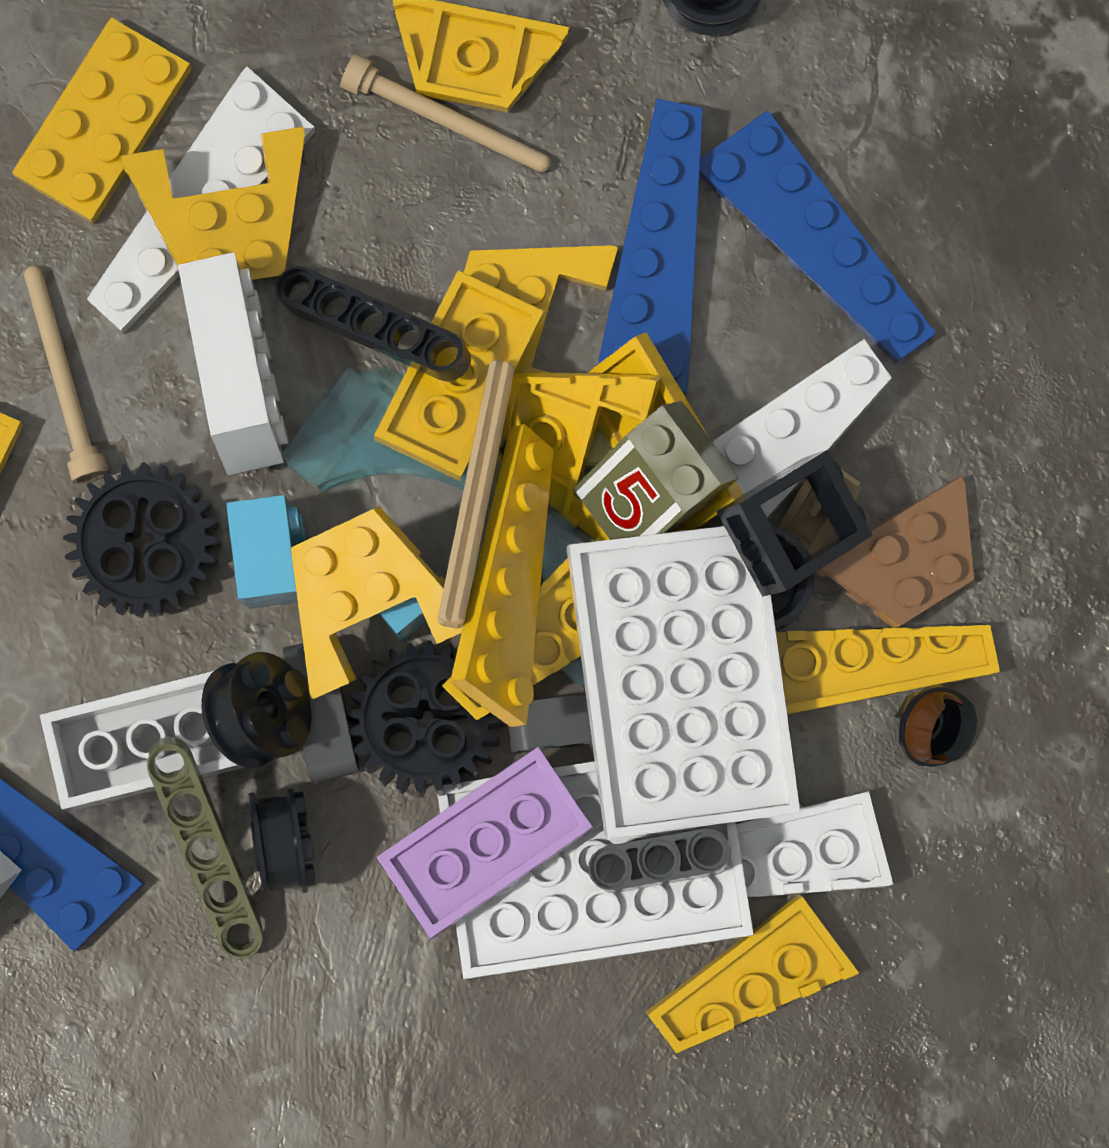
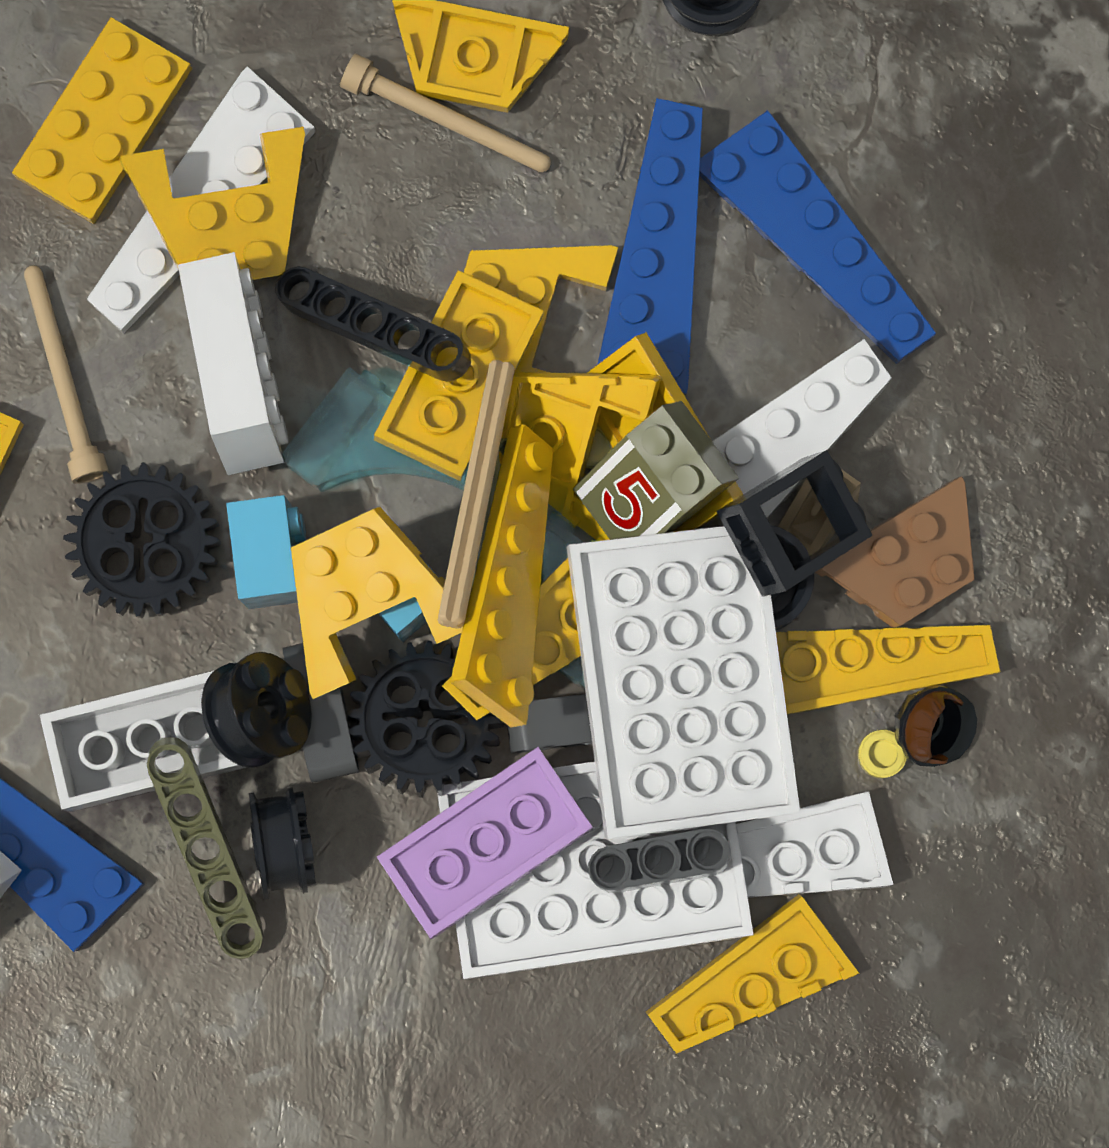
(880, 754): none -> light yellow tile

